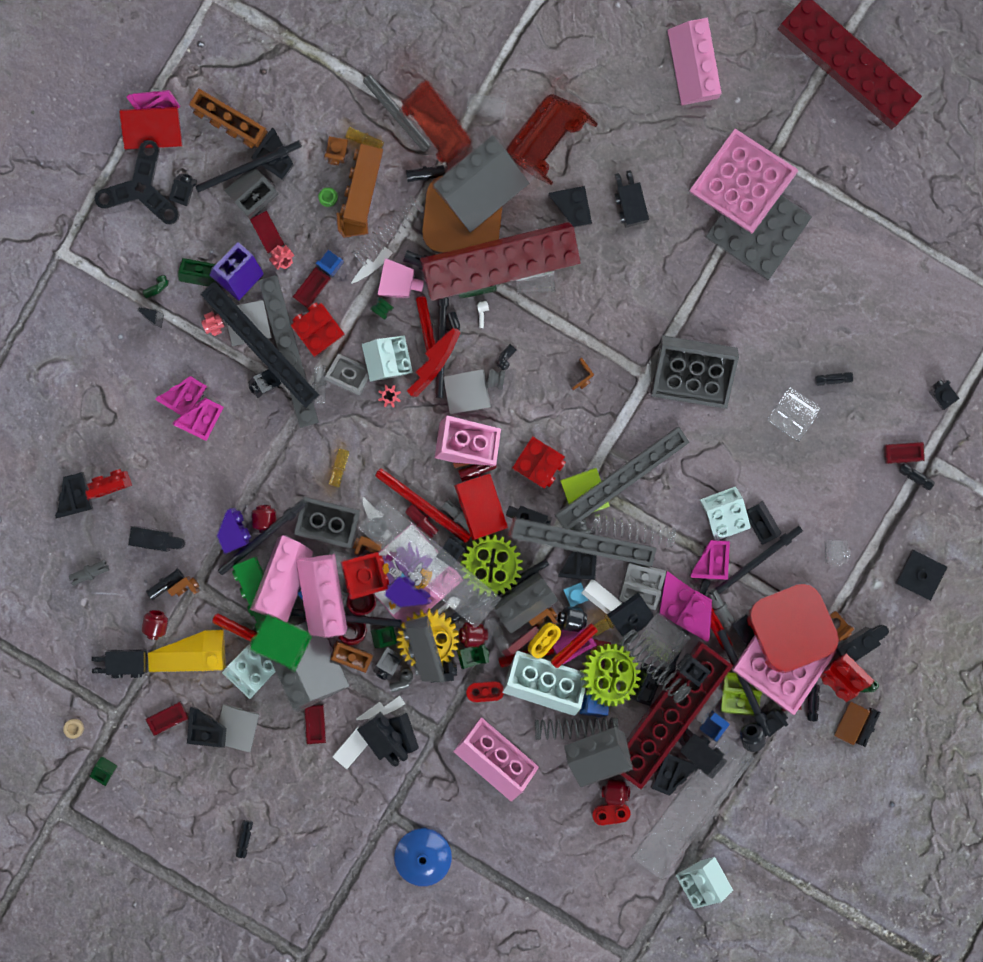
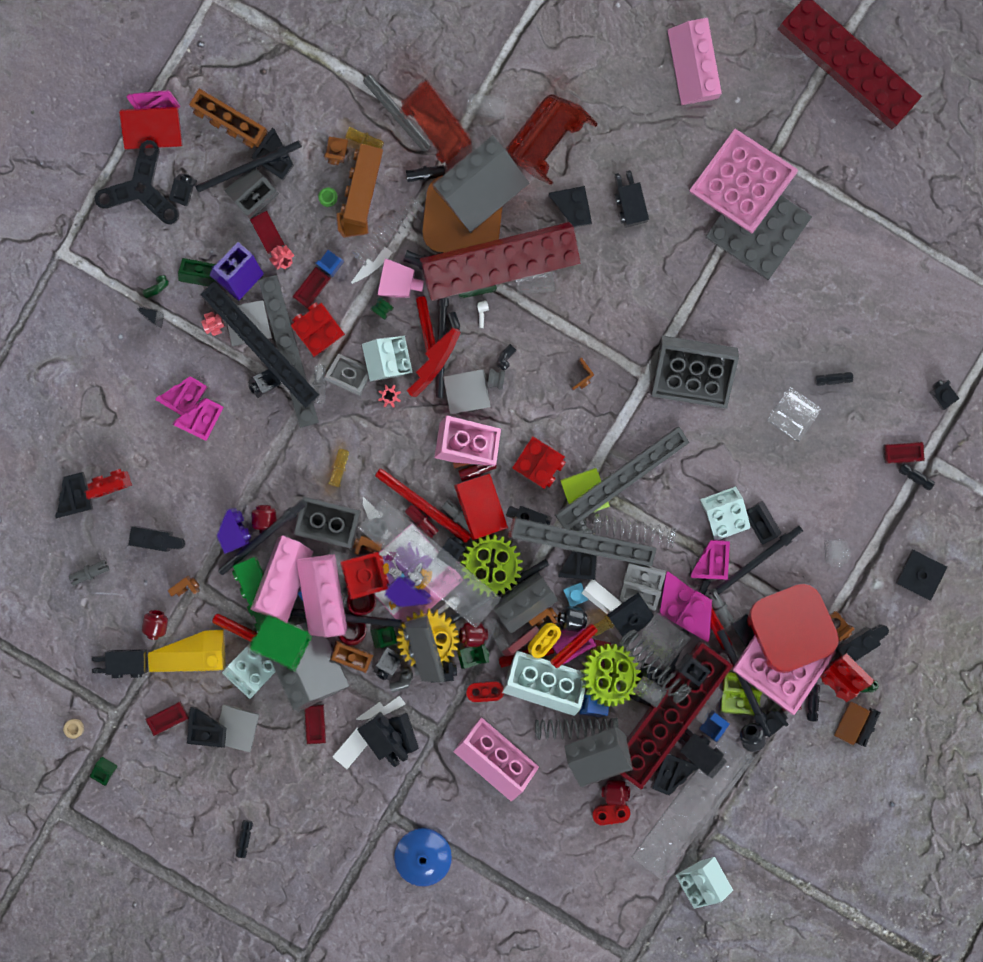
(175, 576): black pin -> none
(650, 691): none -> clear brick

